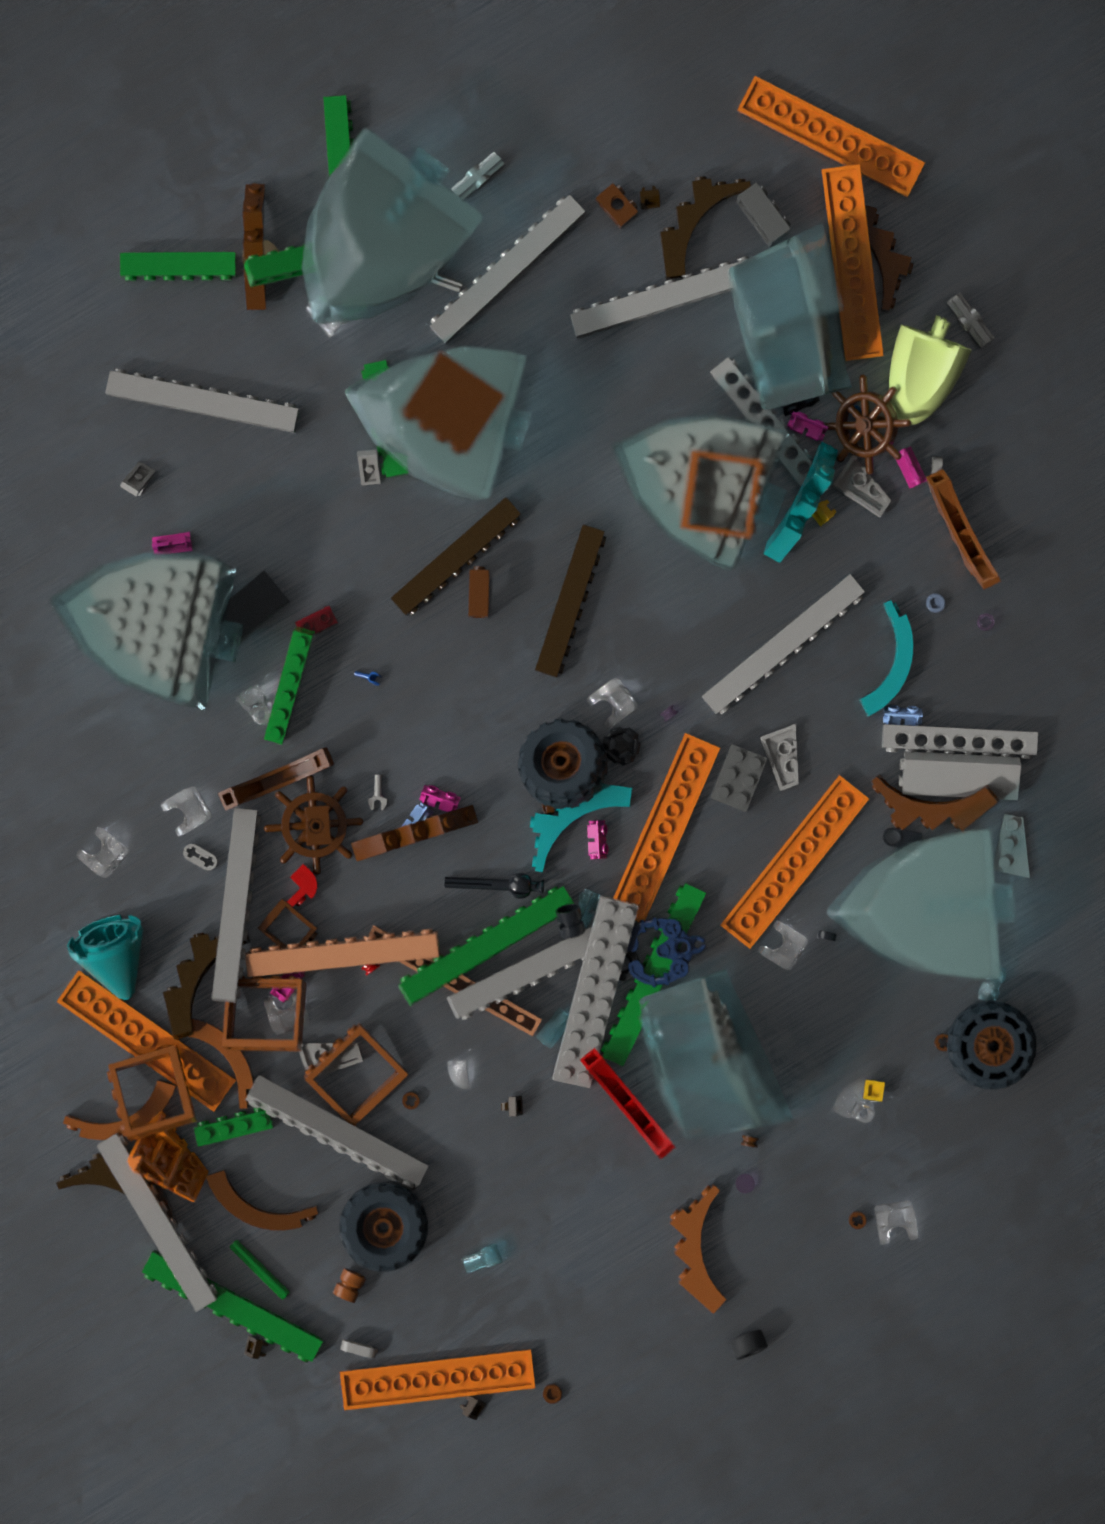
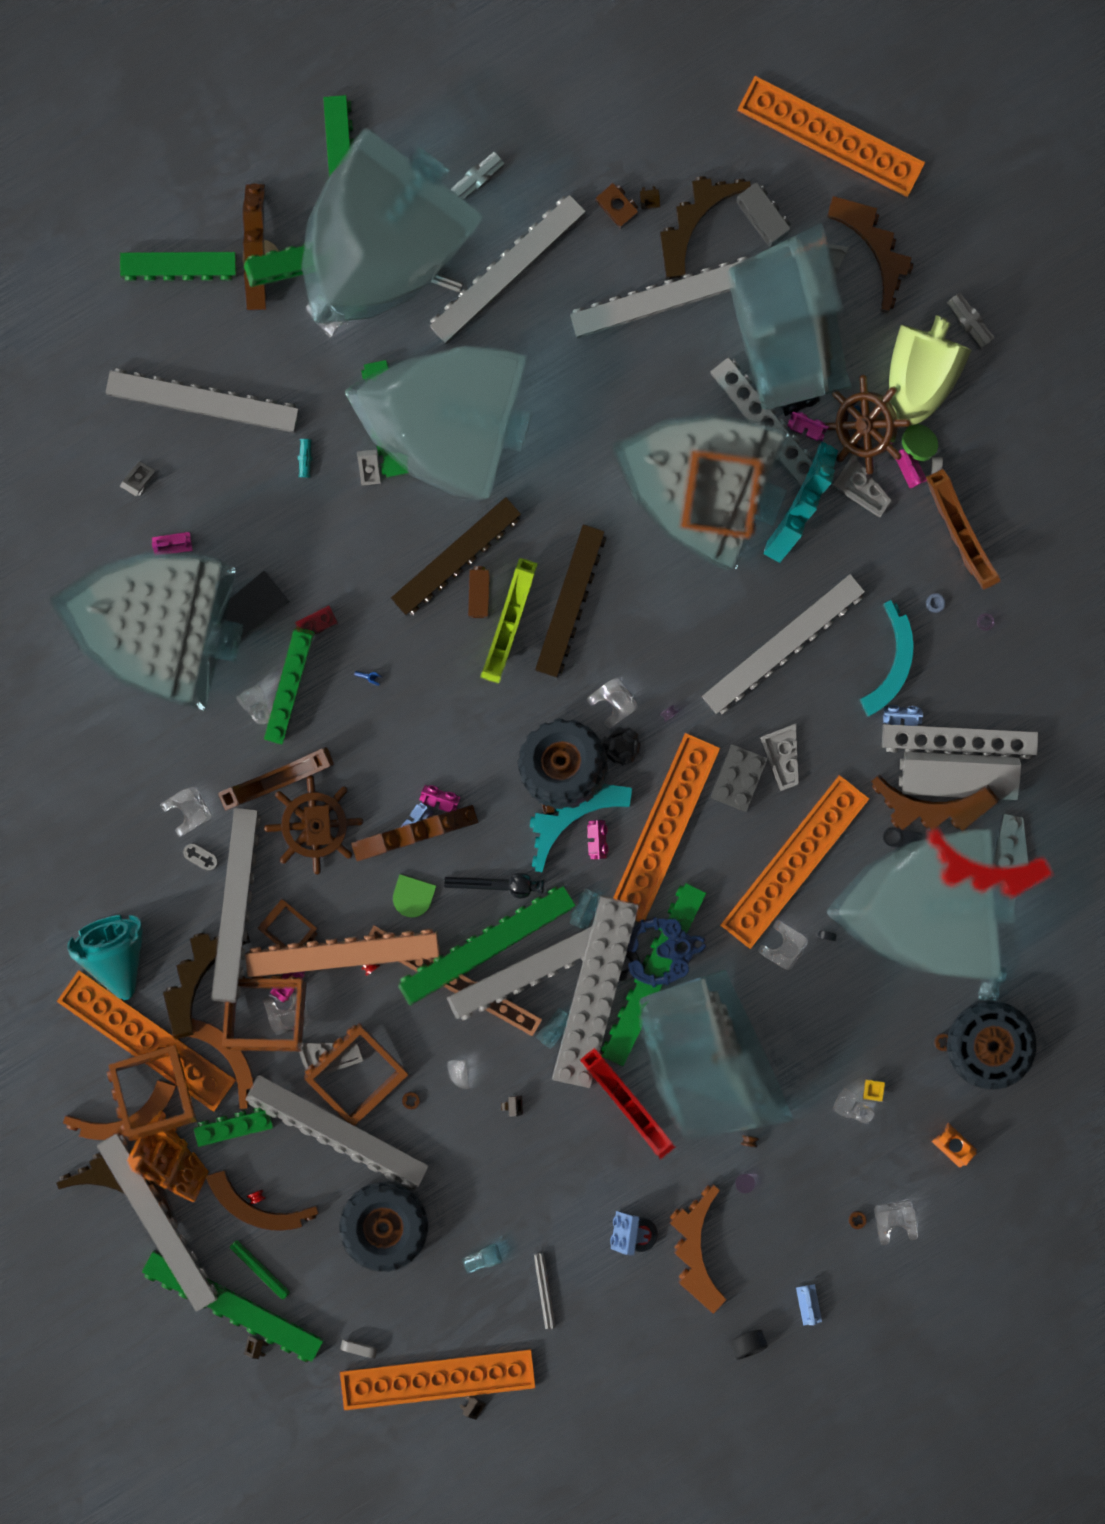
(109, 856): clear piece -> none
(256, 1197): none -> red bush
(305, 458): none -> teal pin
(308, 885): red brick -> none
(348, 1287): dark orange wheel -> none
(377, 793): light grey bar -> none
(412, 896): none -> bright green tile
(452, 404): reddish brown panel -> none
(509, 620): none -> lime arch
(544, 1290): none -> light grey axle
(552, 1393): reddish brown tile -> none
(569, 917): black wheel -> none
(632, 1233): none -> medium blue plate
(809, 1304): none -> light blue hinge
(823, 513): yellow tile -> none
(852, 262): orange plate -> none
(919, 442): none -> bright green tile
(955, 1146): none -> orange piece
(960, 868): none -> red arch

